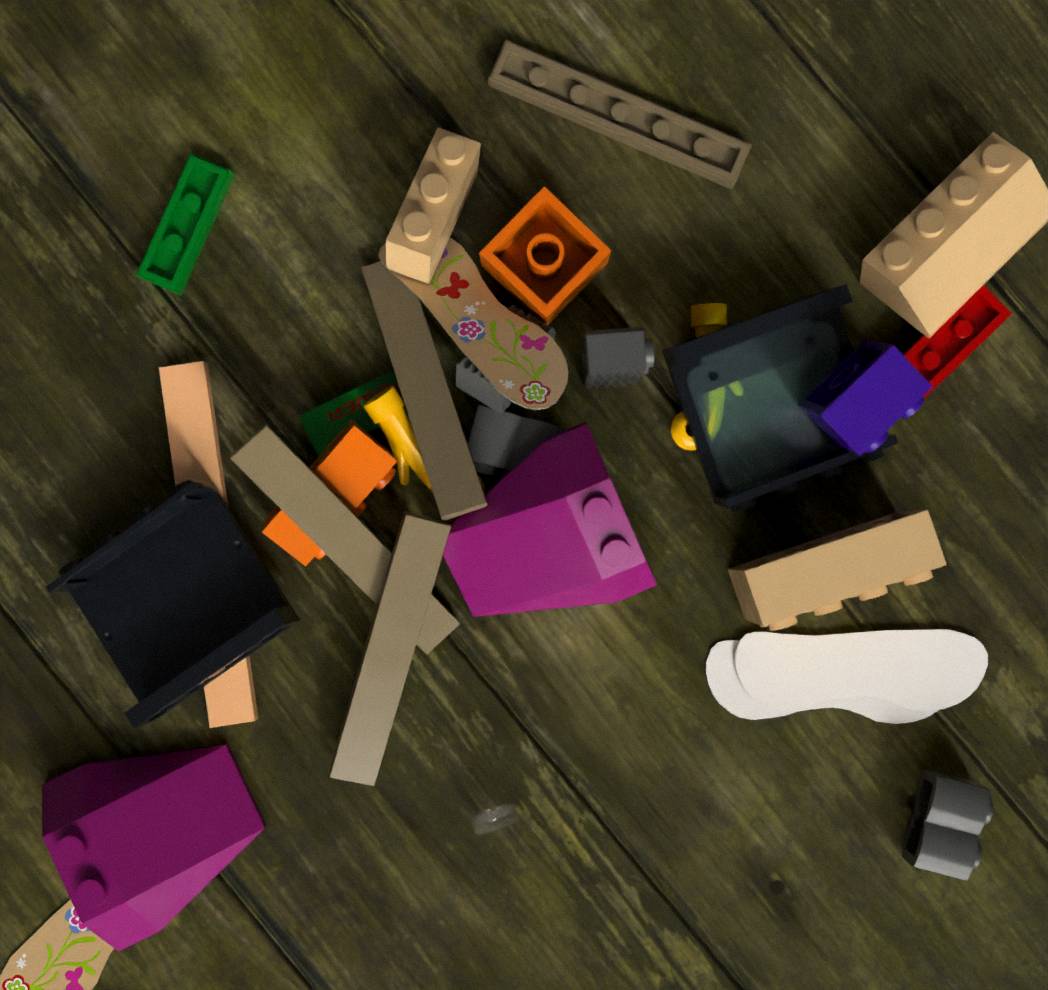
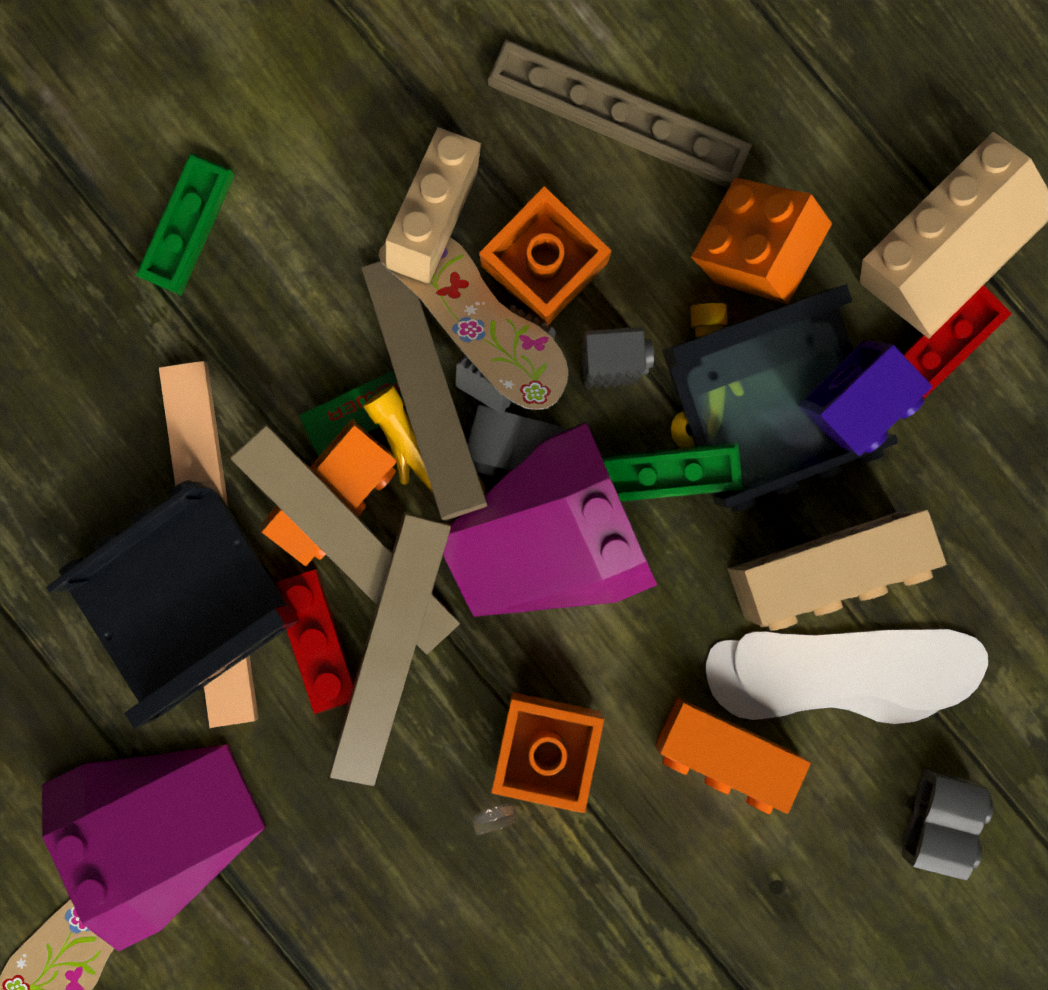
(317, 643): none -> red plate
(548, 752): none -> orange brick
(675, 471): none -> green tile
(731, 757): none -> orange brick
(762, 239): none -> orange brick

